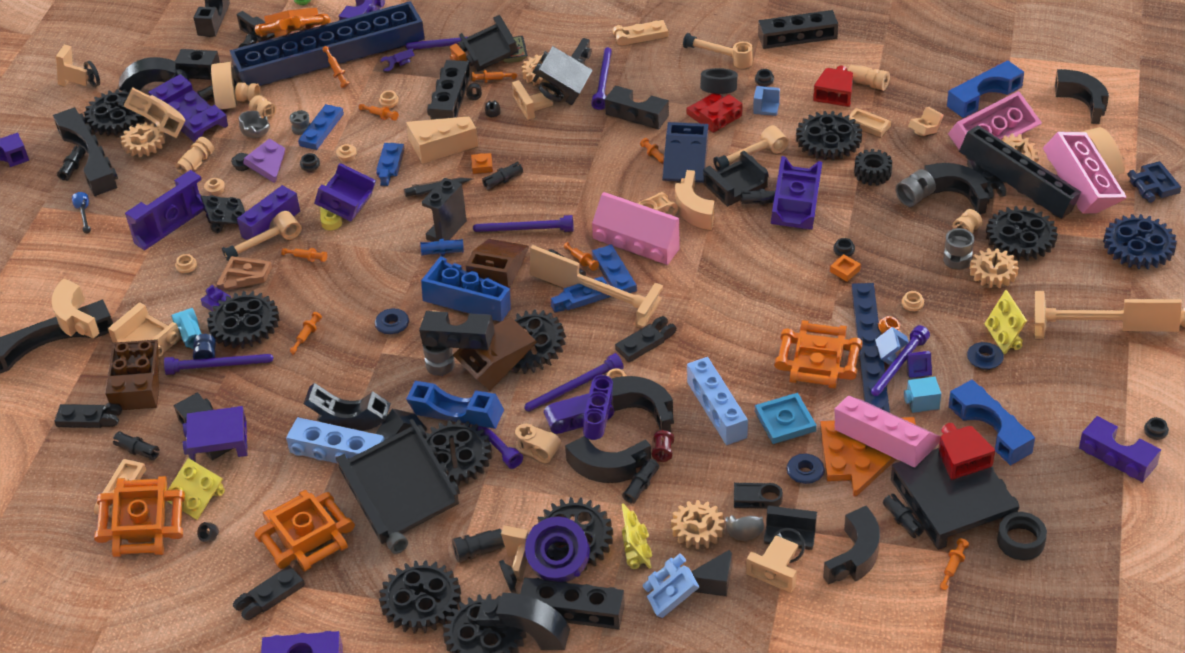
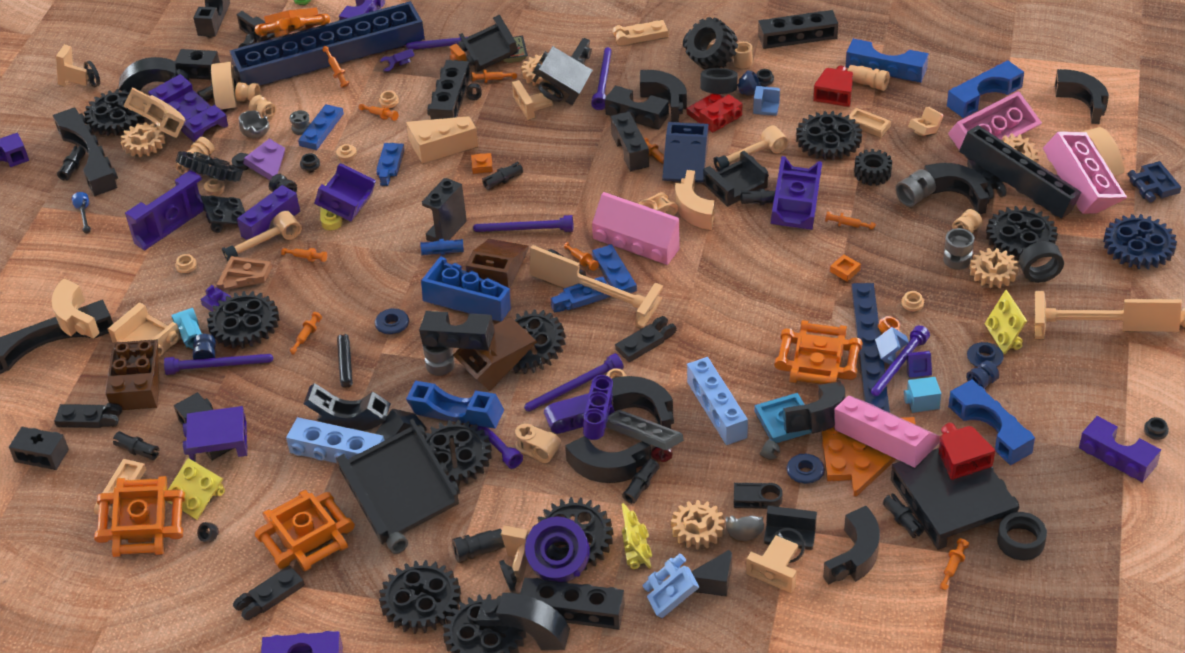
(38, 448): none -> black brick
(204, 164): none -> black gear
(278, 180): none -> black wheel
(344, 359): none -> black axle
(420, 189): black bar -> none
(492, 109): black hinge -> none
(629, 137): none -> black arch
(644, 430): none -> dark grey tile
(666, 87): none -> black arch
(702, 35): none -> black tyre
(748, 83): none -> dark blue cone
(769, 448): none -> dark grey hinge
(816, 415): none -> black arch
(844, 246): black plate -> none
(847, 221): none -> orange piece
(906, 66): none -> blue arch
(984, 374): none -> dark blue wheel
(1038, 251): none -> black tyre

